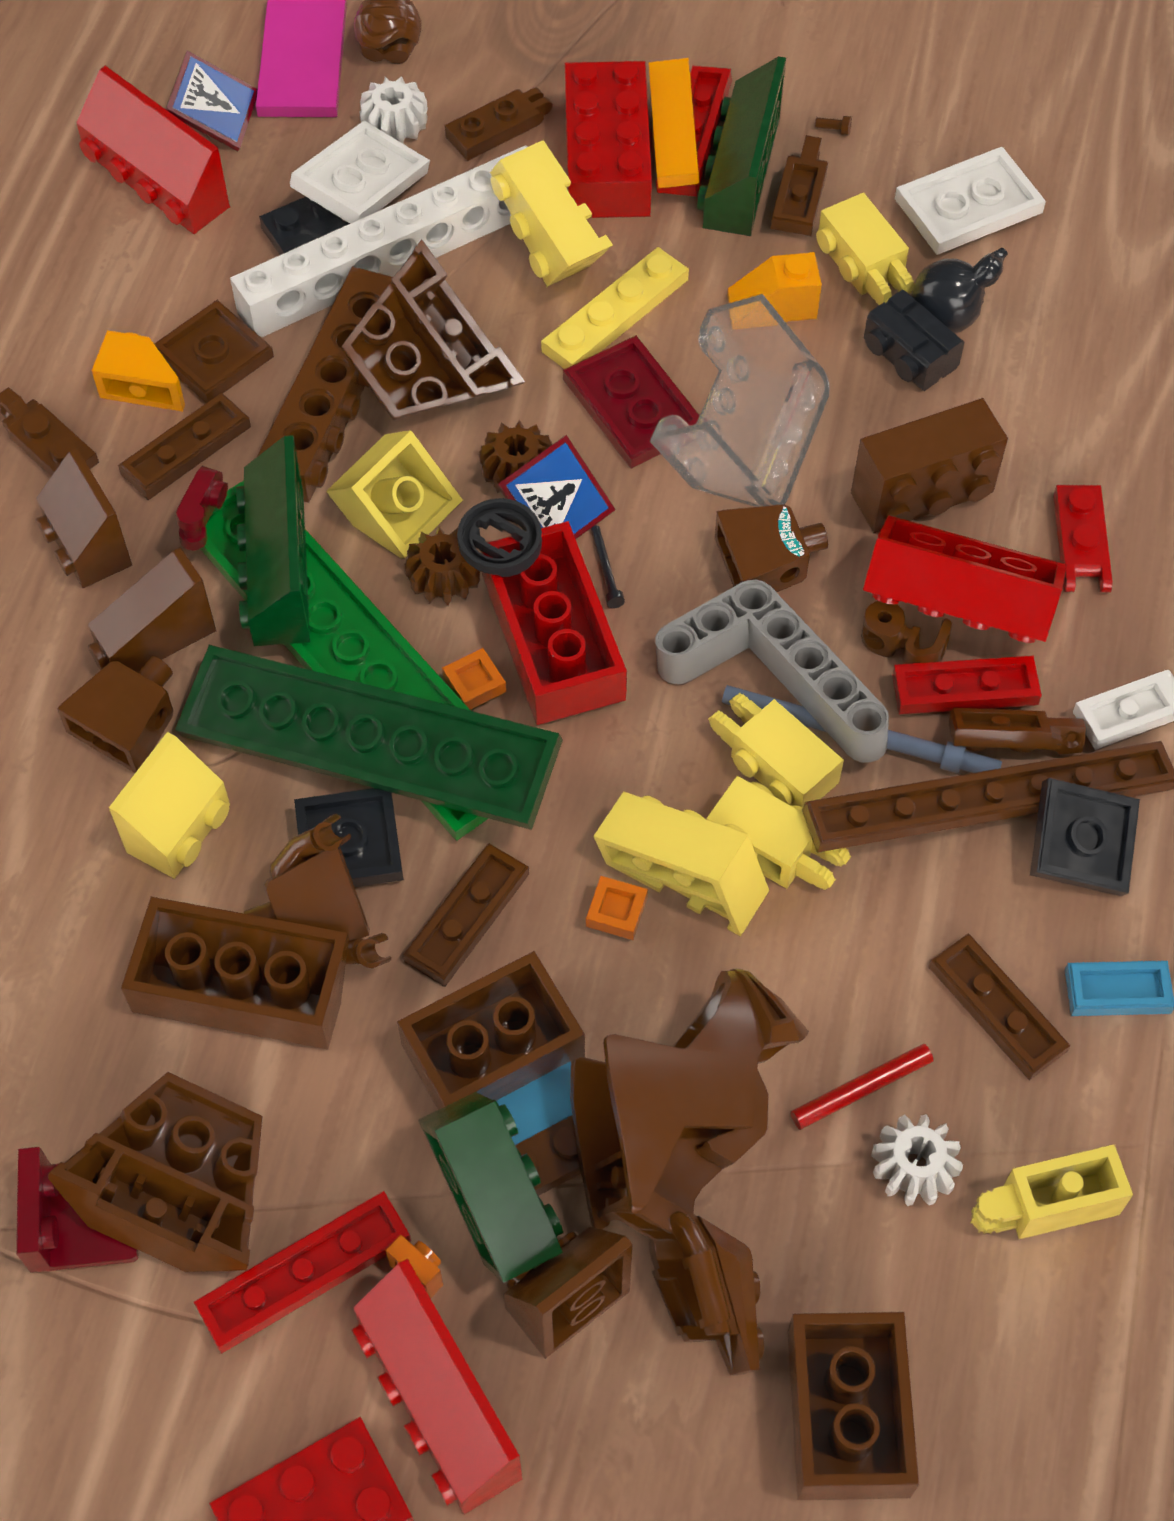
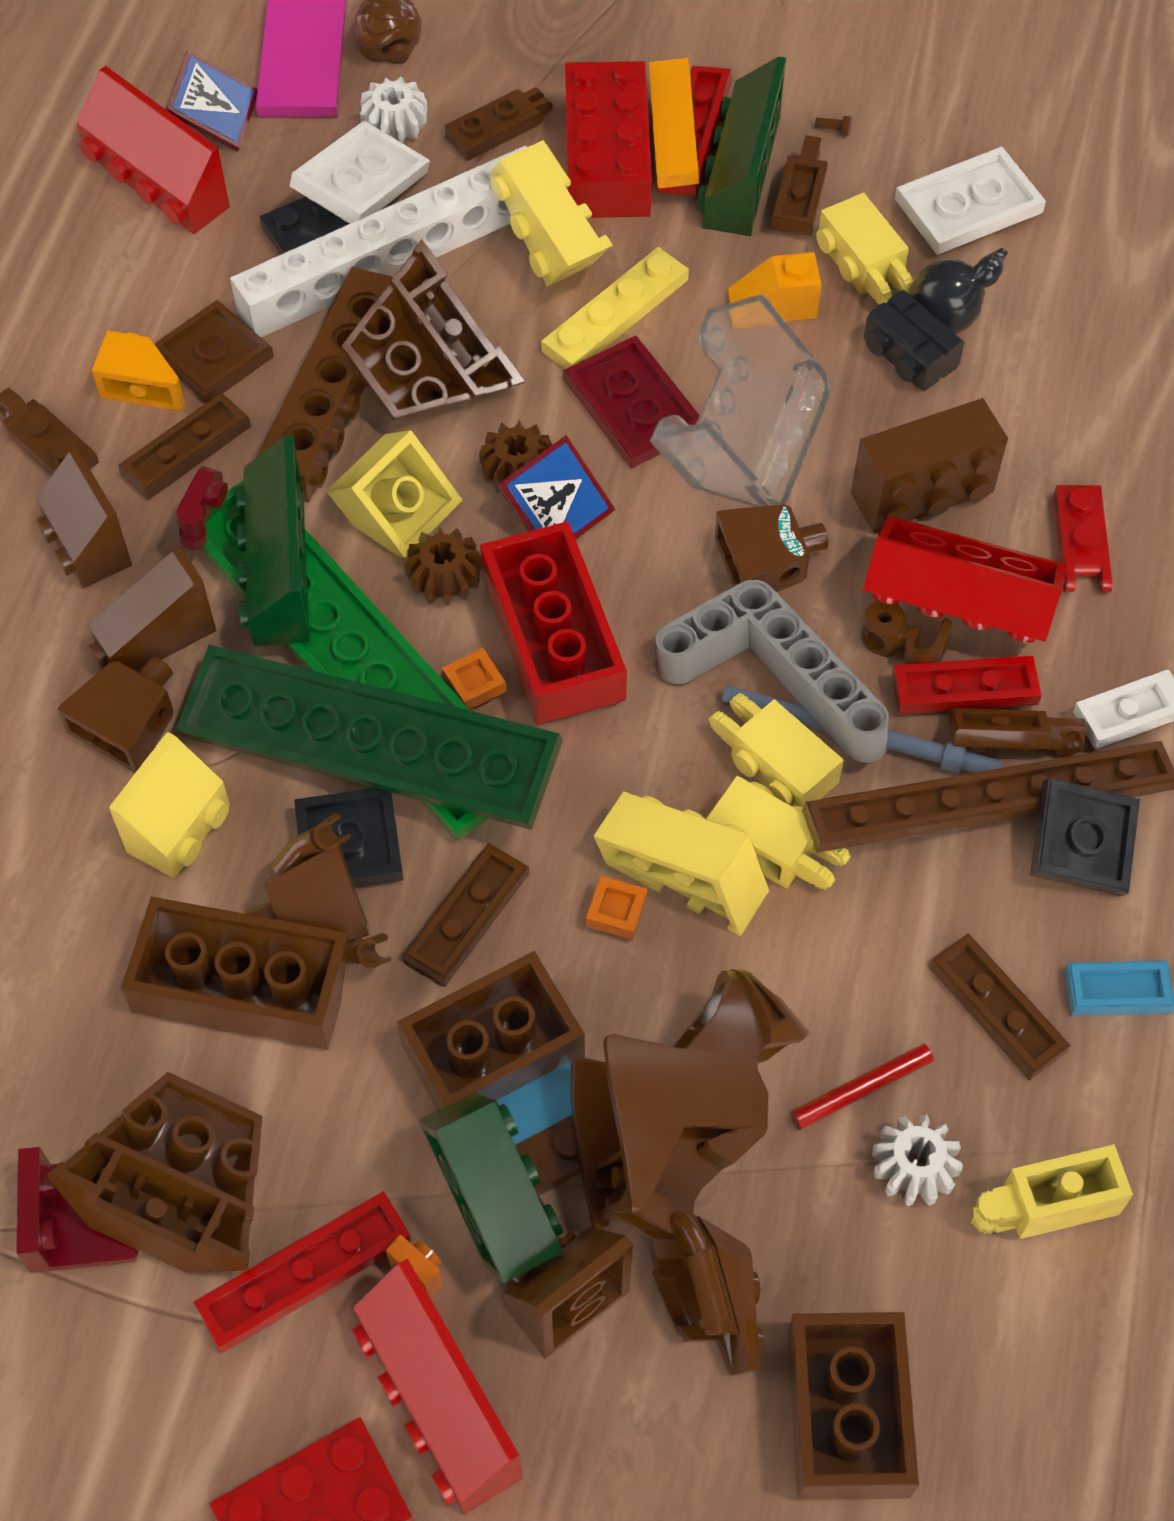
(495, 513): black piece -> none
(614, 597): black piece -> none

